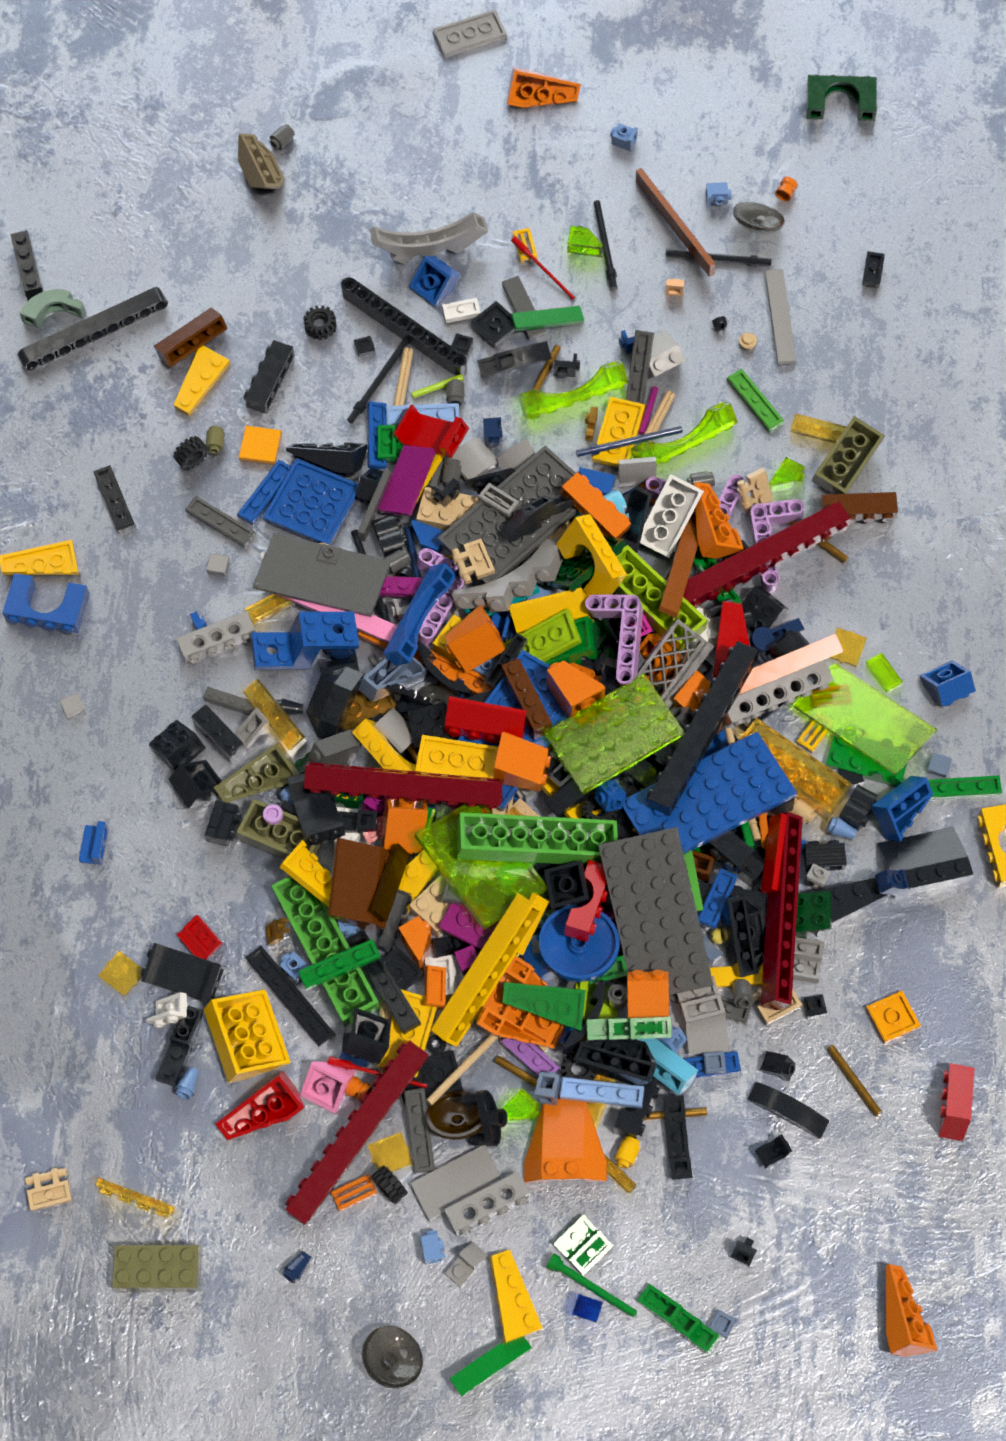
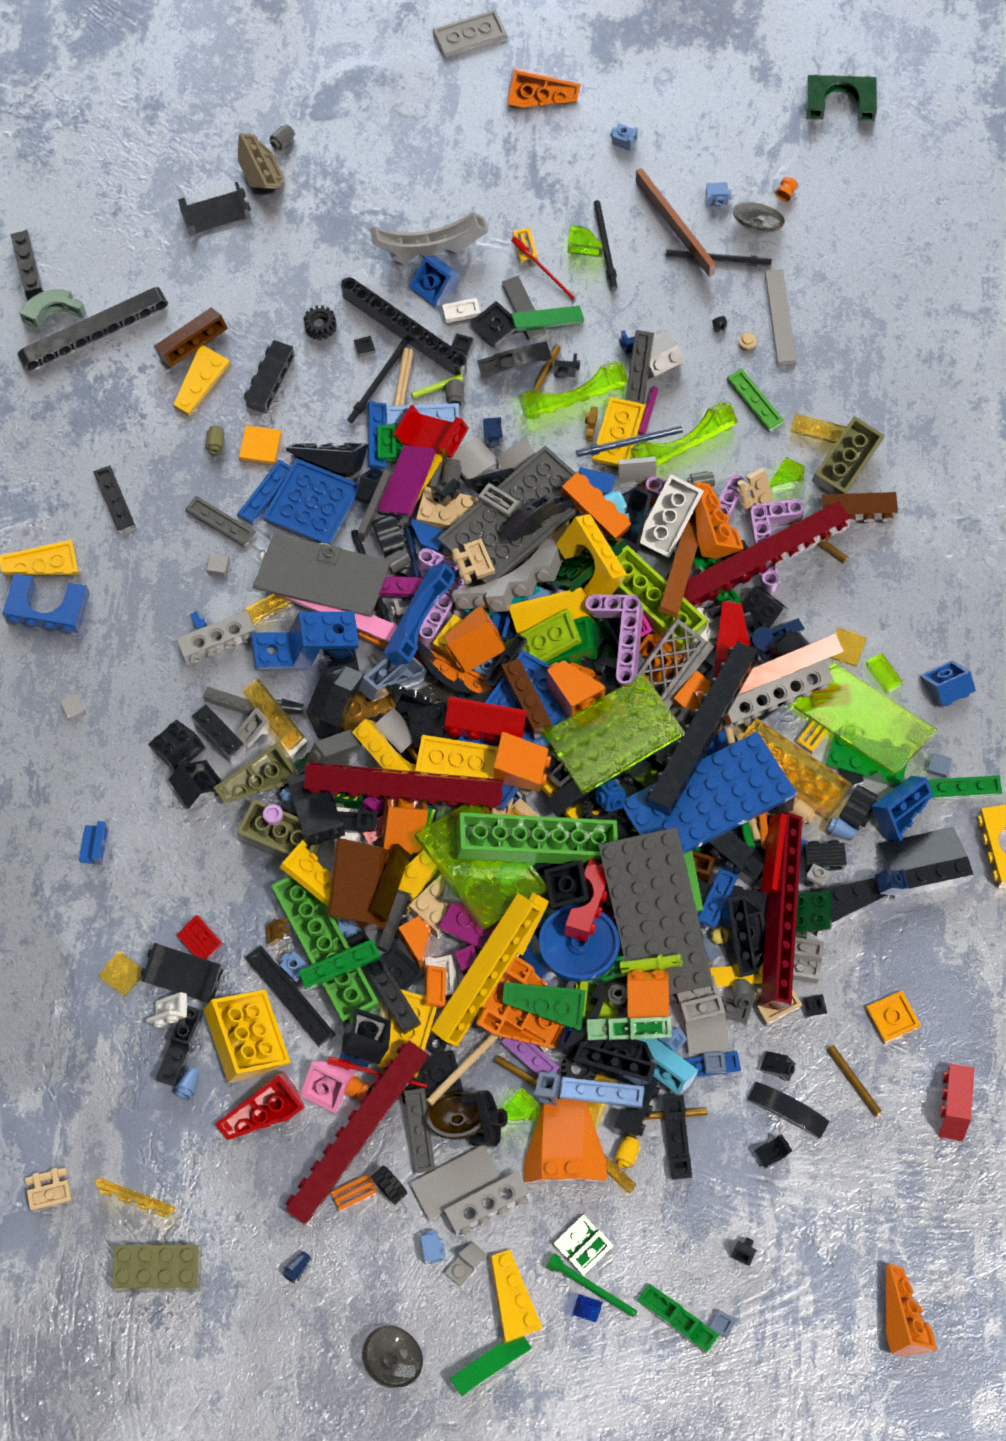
(190, 453): black tyre -> none
(215, 212): none -> black panel
(222, 823): black brick -> none
(391, 1153): clear yellow piece -> none
(447, 946): black slope -> none
(659, 962): none -> lime pin
(660, 413): tan axle -> none
(674, 287): light nougat plate -> none
(873, 269): black plate -> none

